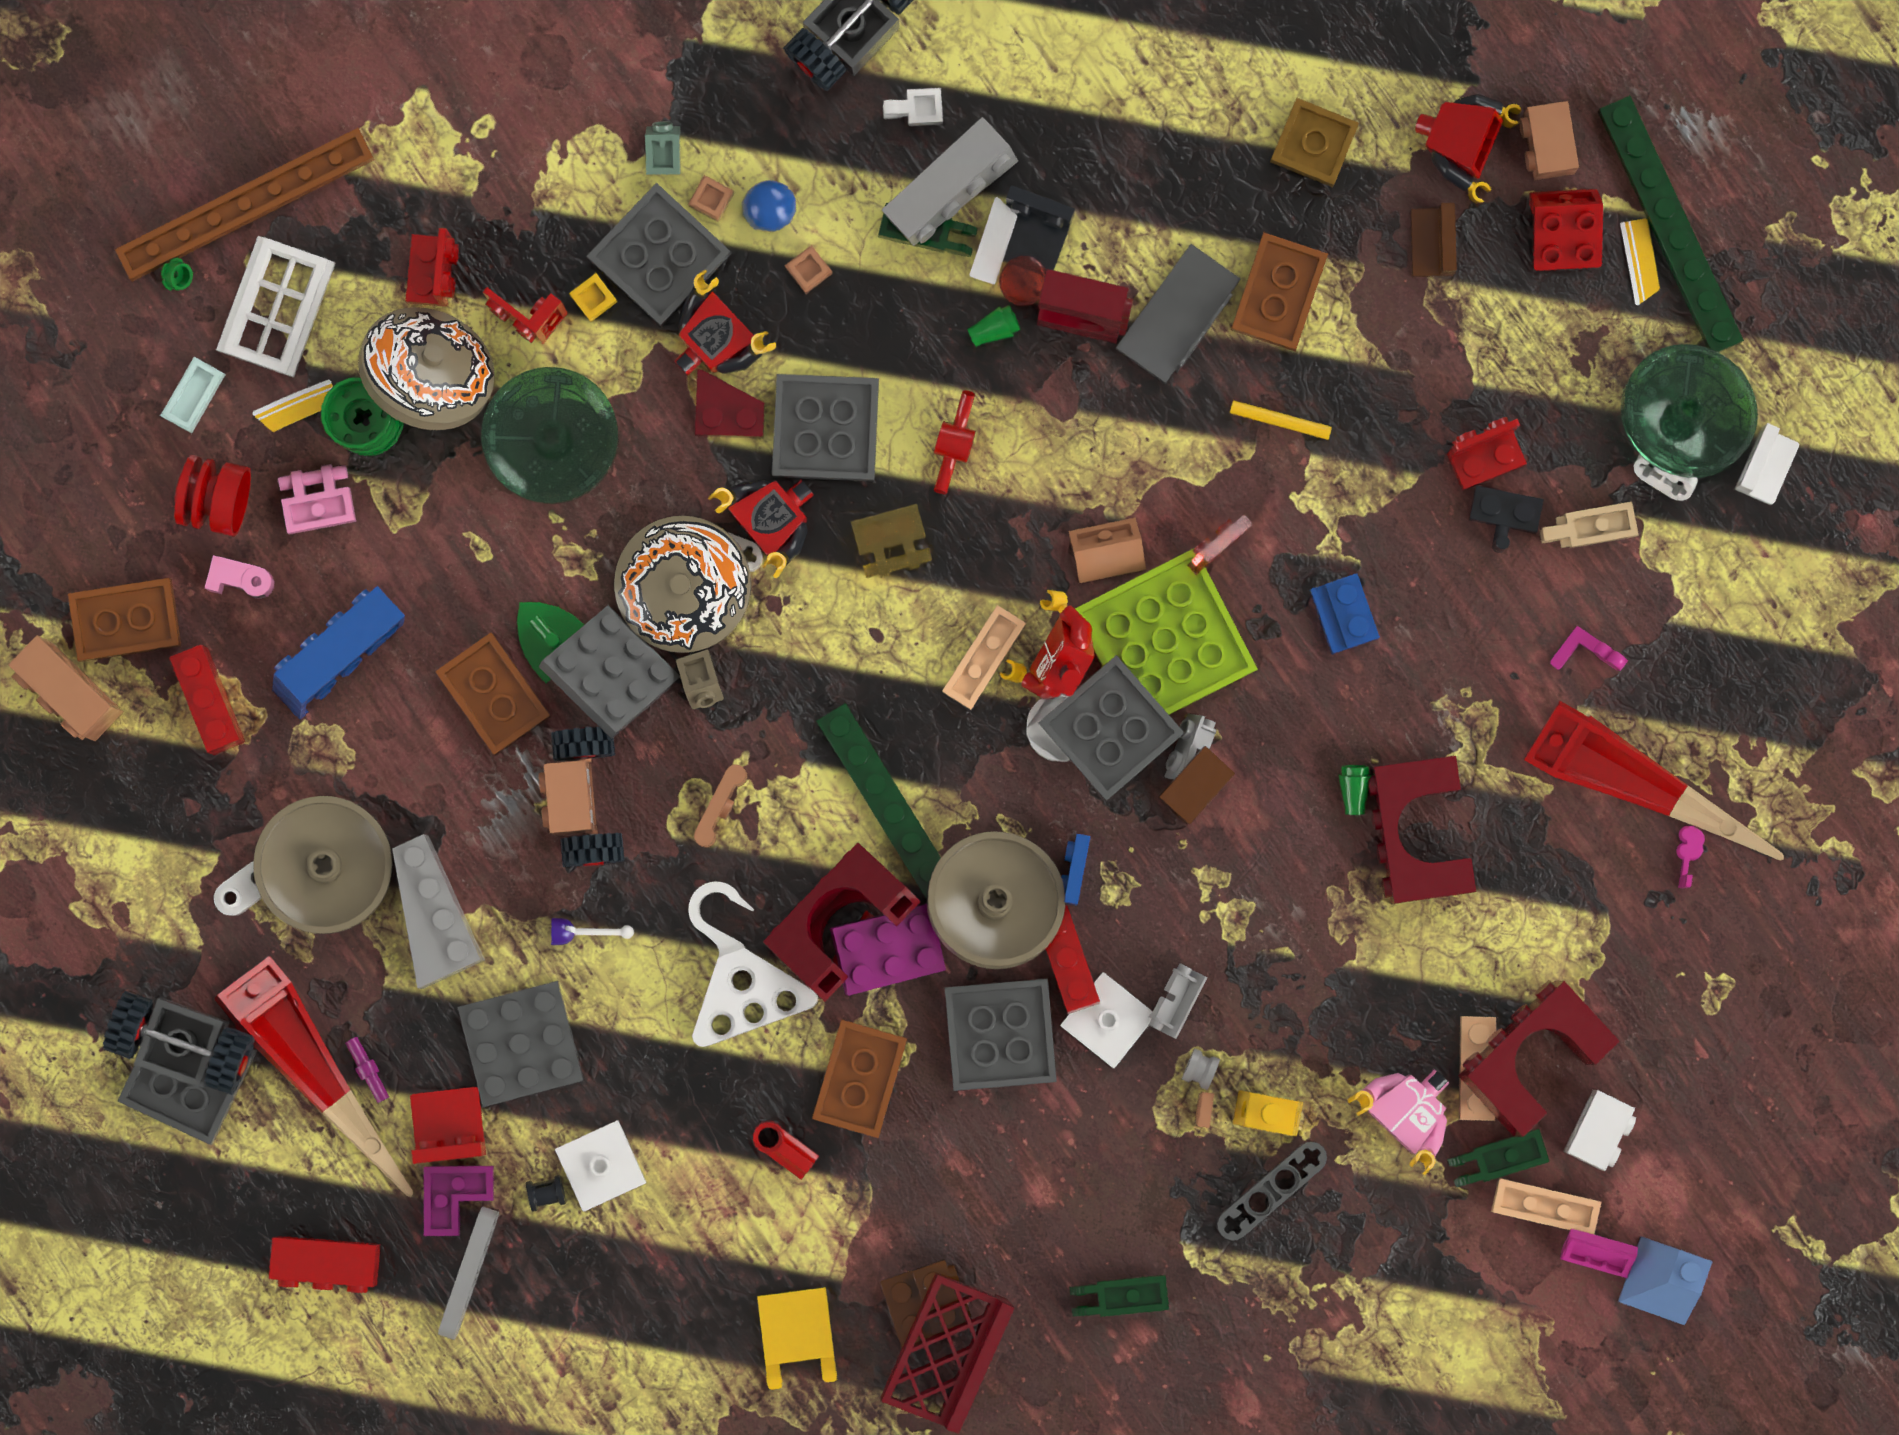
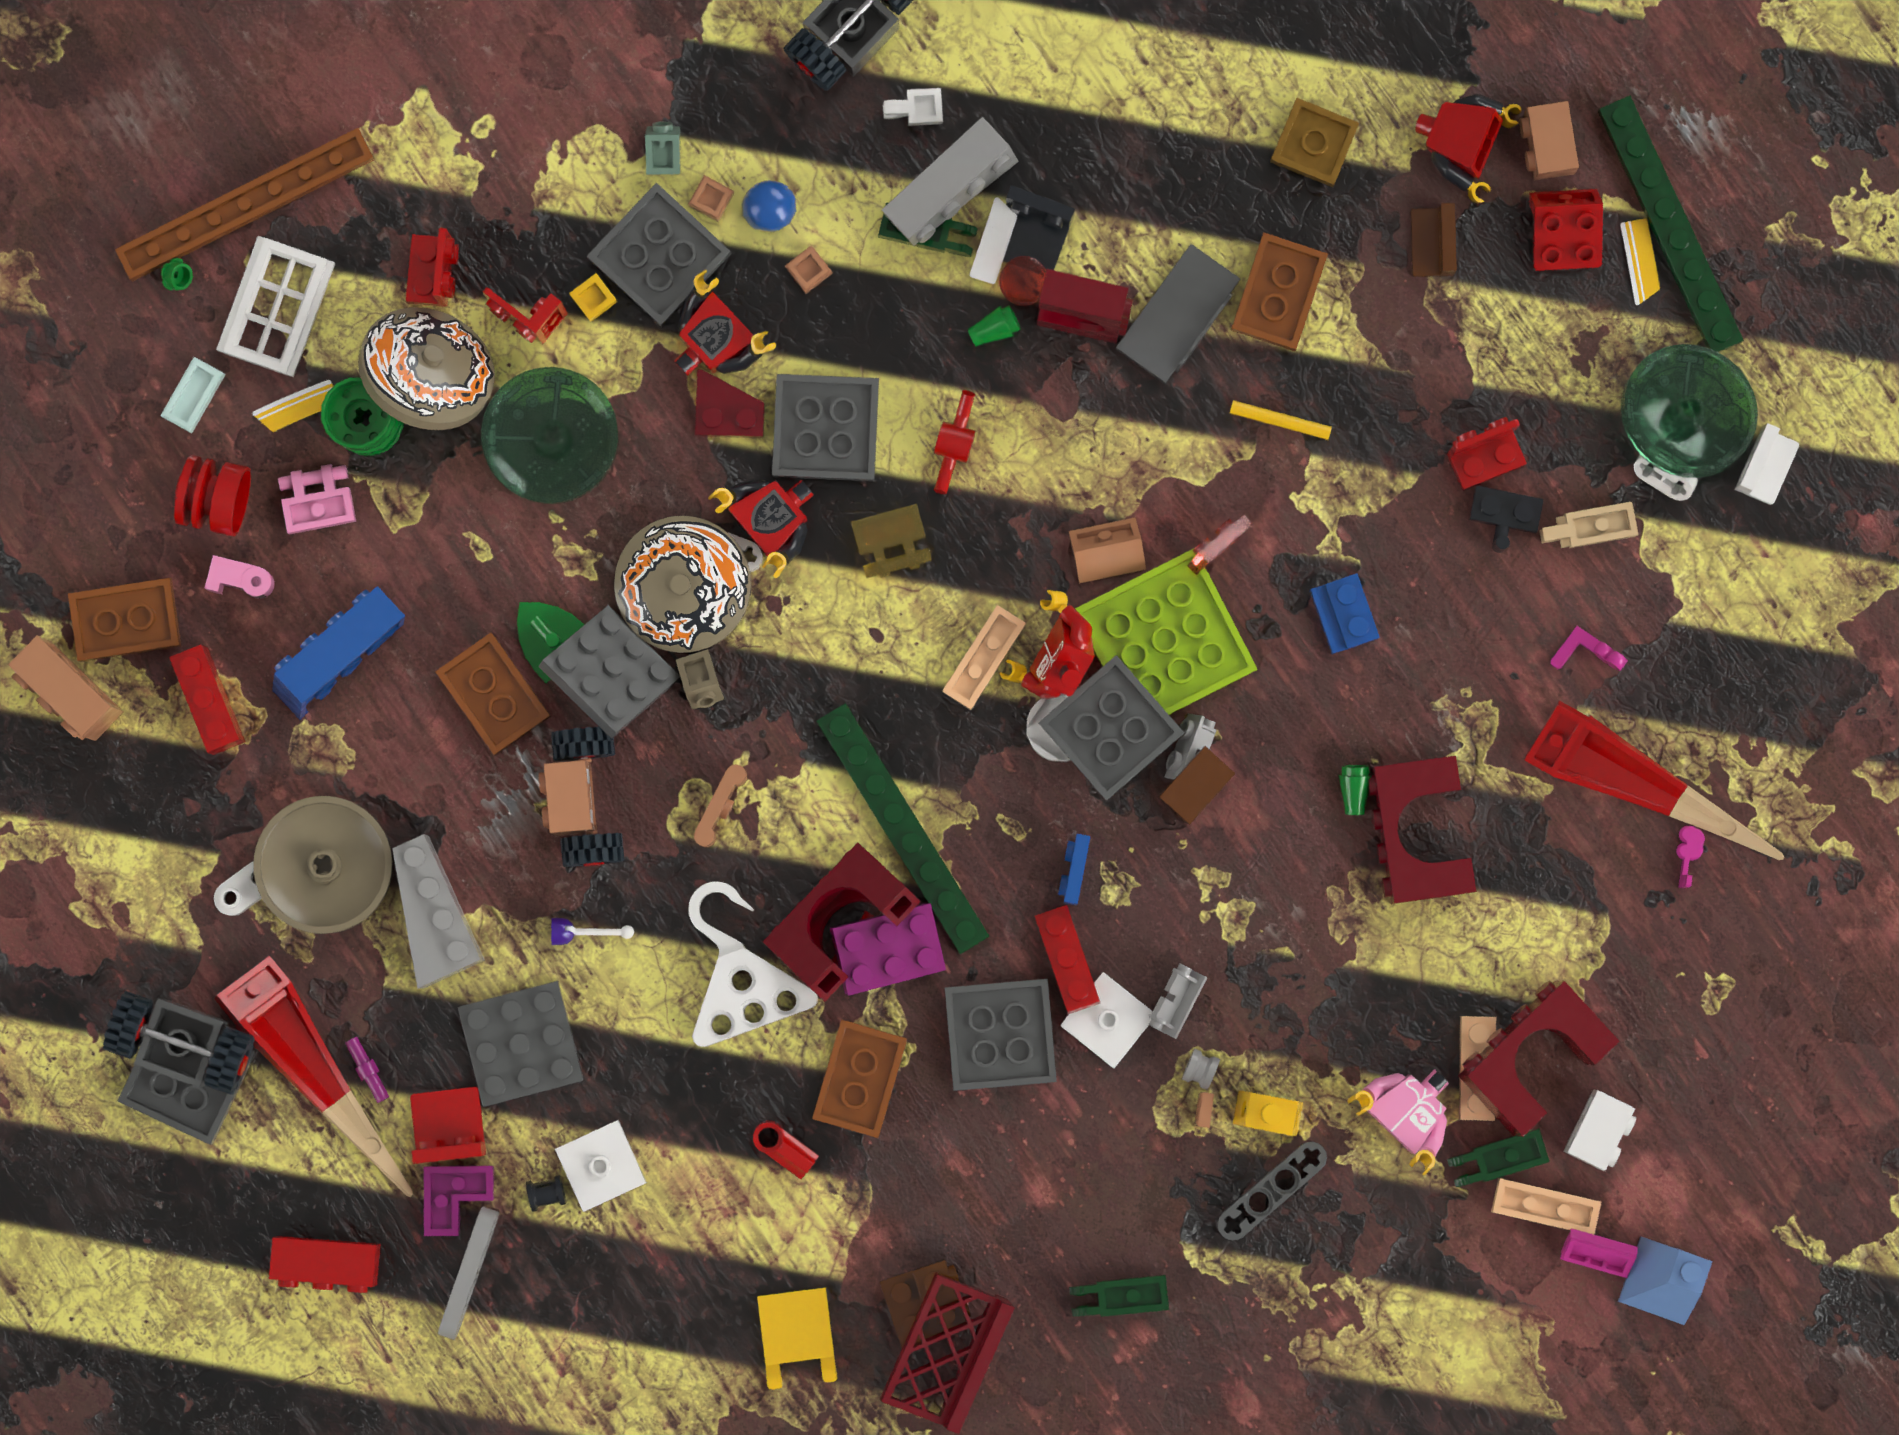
(995, 900): dark tan dish -> none

